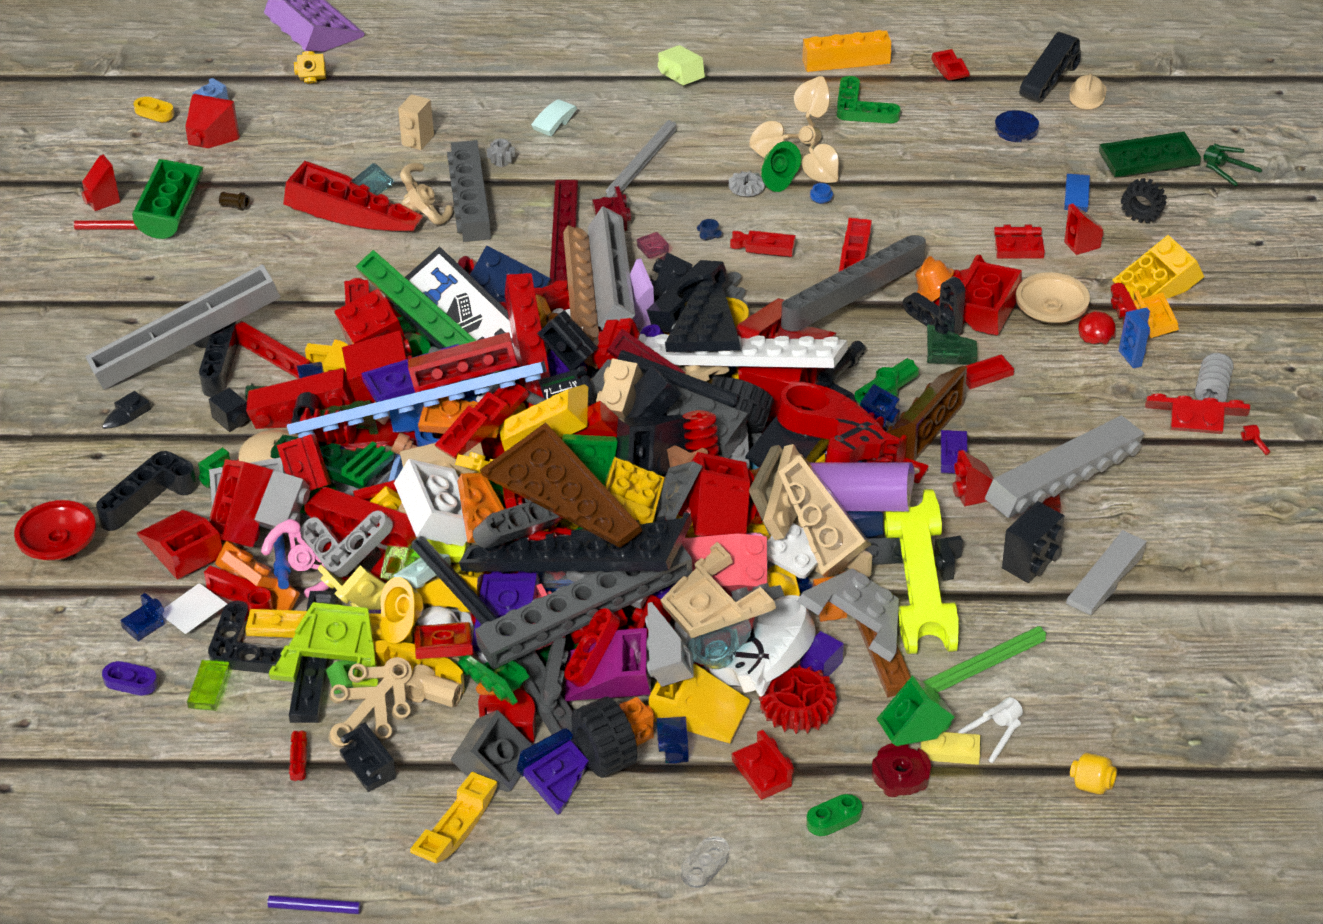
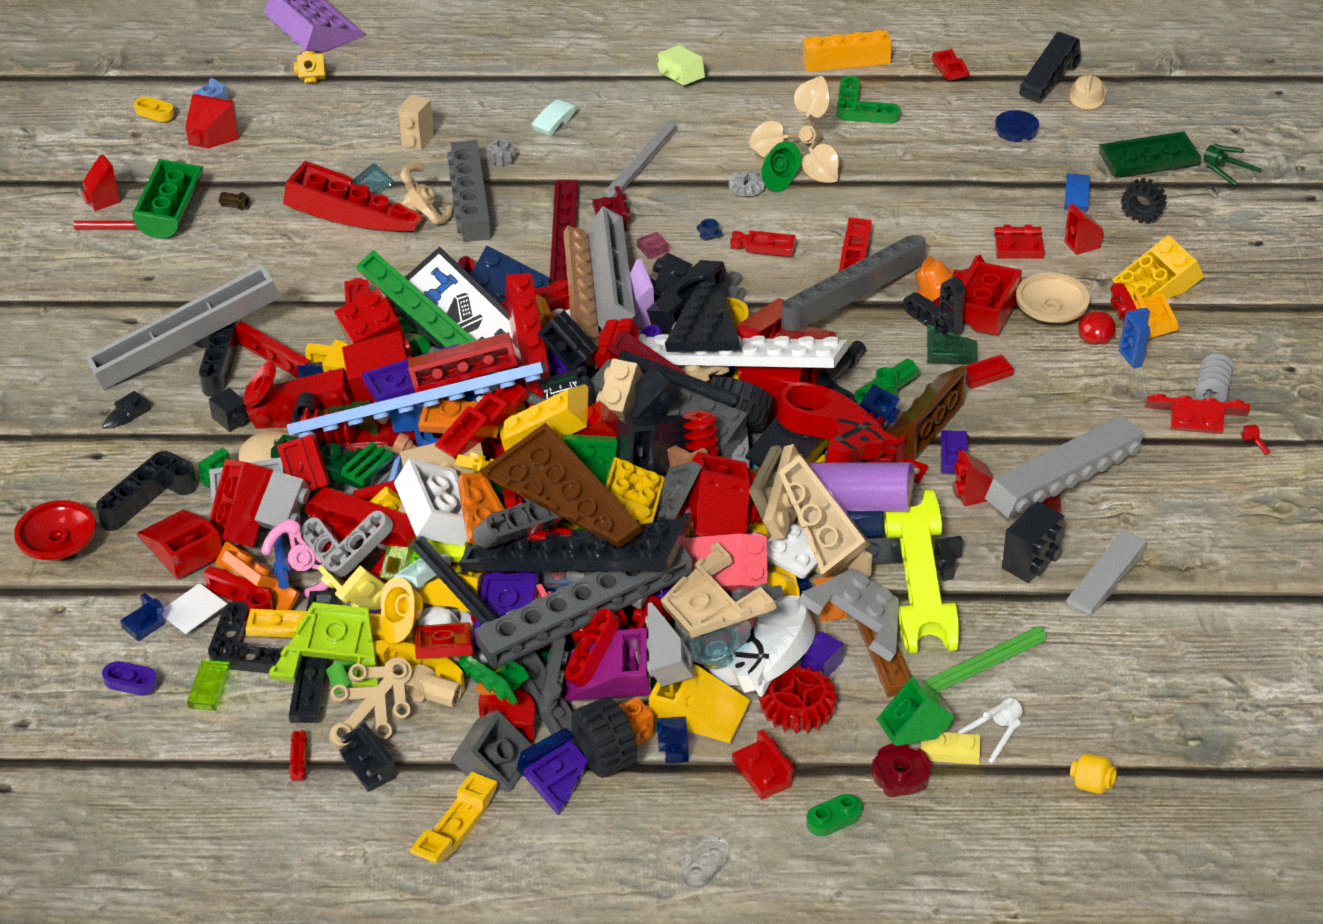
(260, 384): none -> red dish
(311, 904): dark purple bar -> none
(821, 193): blue plate -> none

